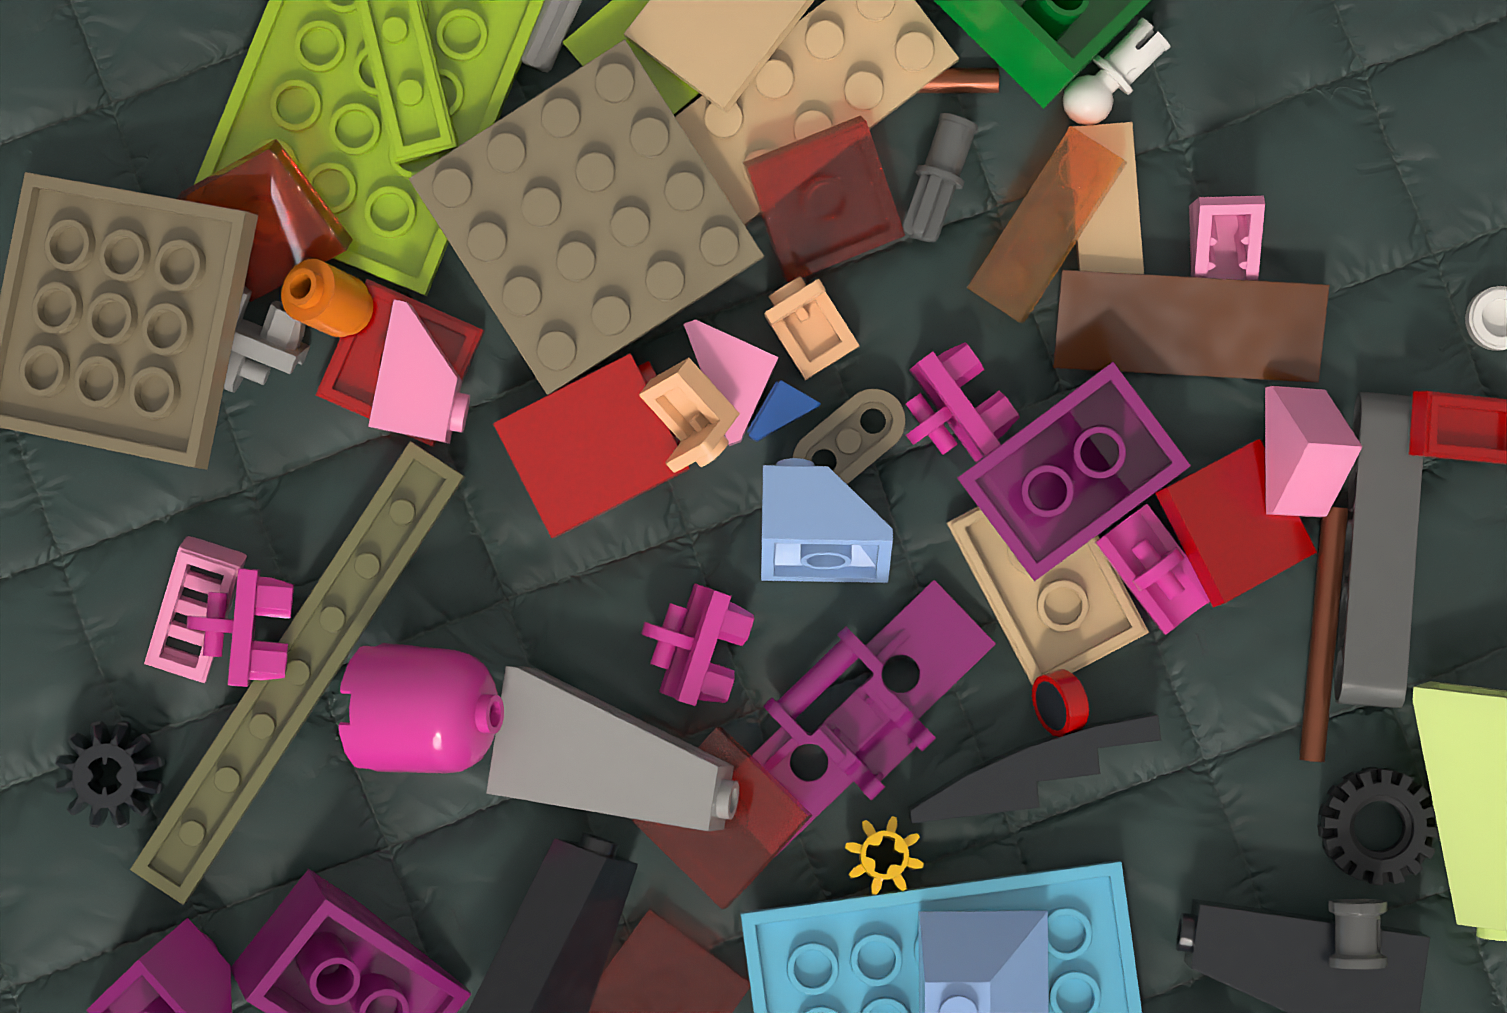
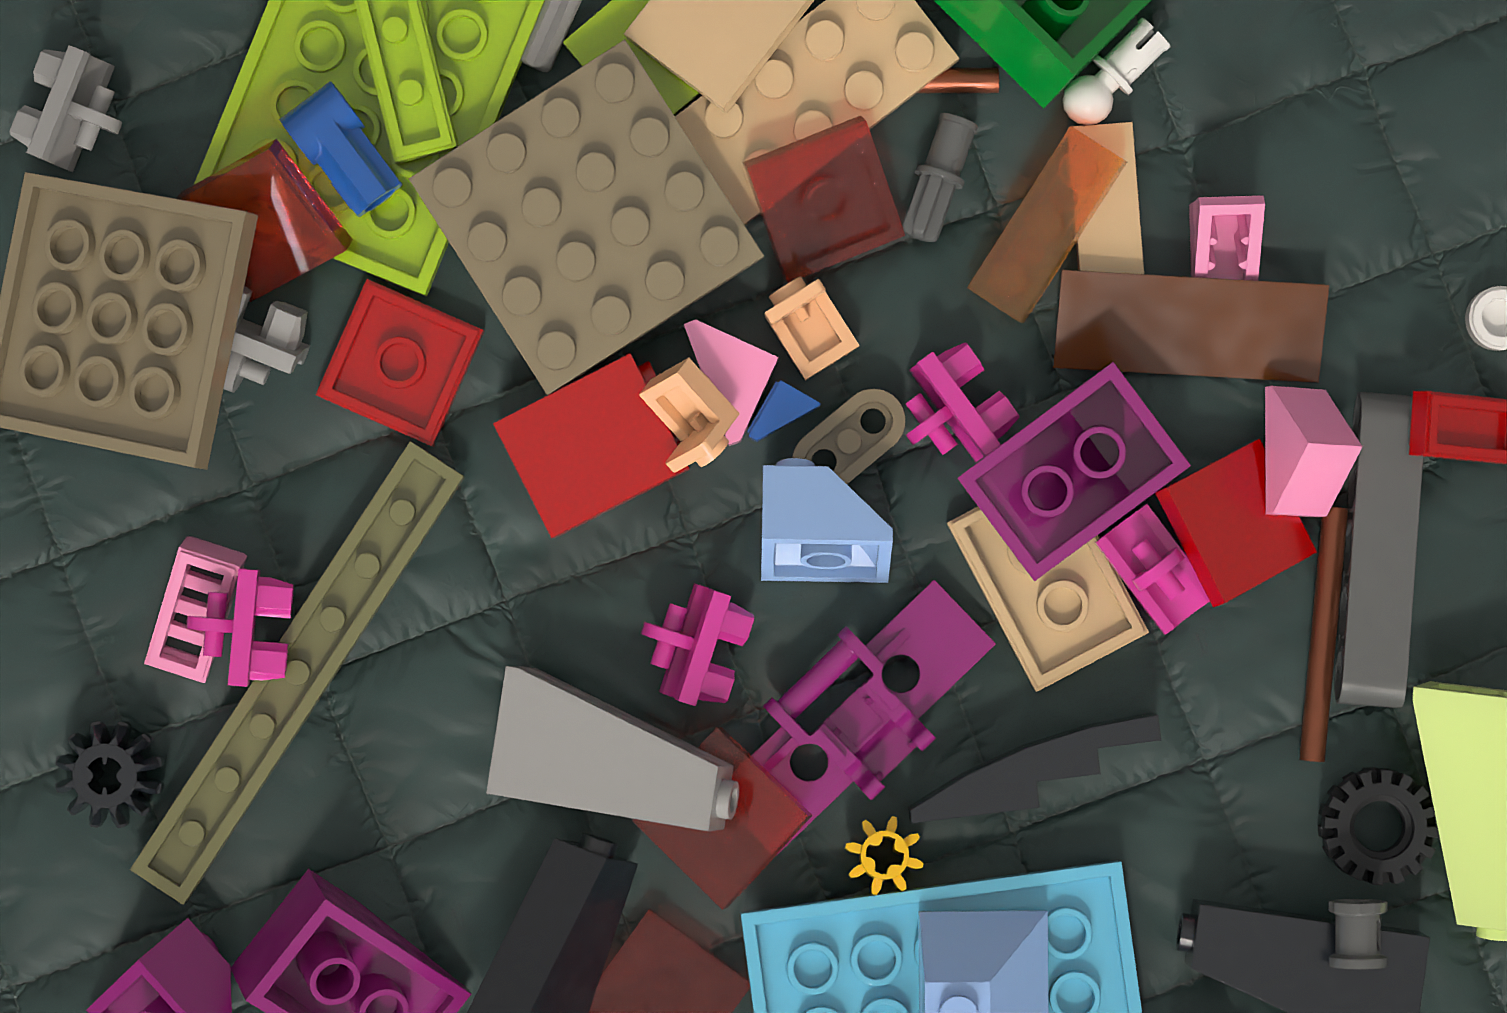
(73, 108): none -> light grey hips
(326, 298): orange brick -> none
(333, 137): none -> blue piece
(416, 382): bright pink slope -> none
(418, 709): dark pink cylinder -> none
(1060, 702): red tile -> none

